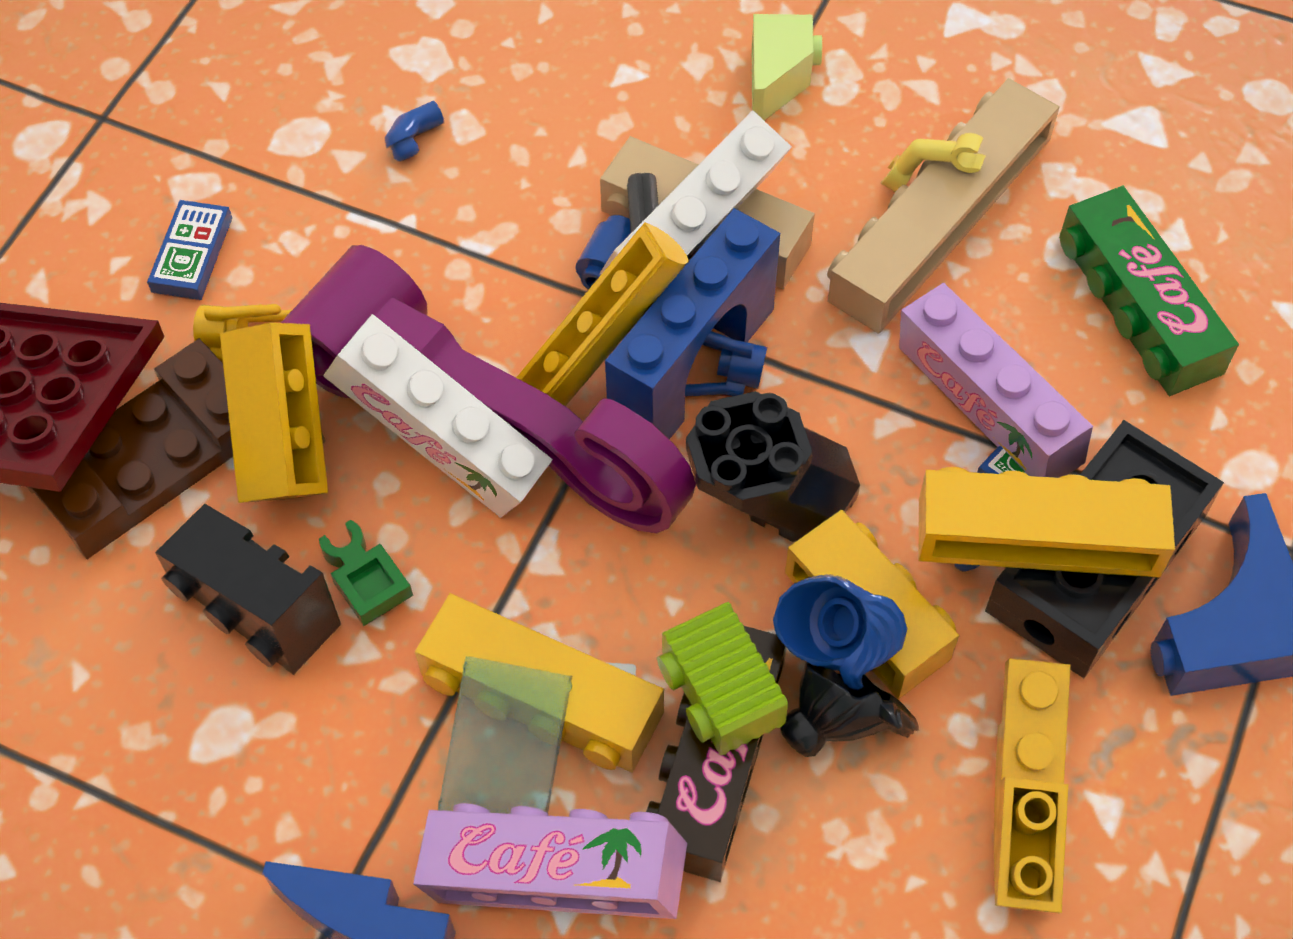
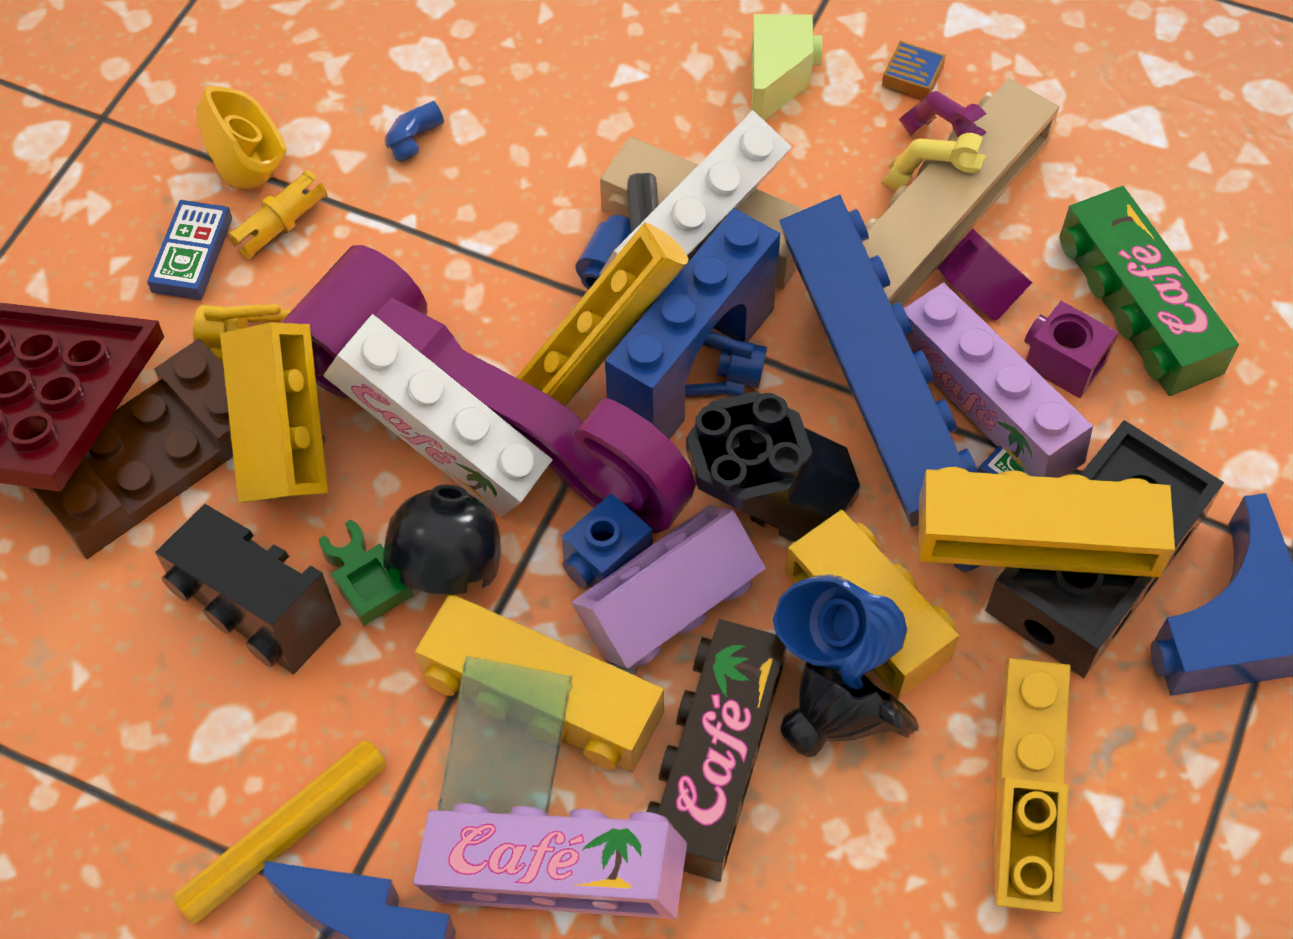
(239, 137): none -> yellow piece
(277, 214): none -> yellow pin
(279, 831): none -> yellow axle
(443, 541): none -> black cylinder
(603, 542): none -> blue brick
(669, 587): none -> lavender brick
(722, 678): lime brick -> none
(872, 347): none -> blue brick
(913, 70): none -> pearl gold tile
(938, 104): none -> magenta arm
(984, 275): none -> magenta panel
(1088, 349): none -> magenta brick

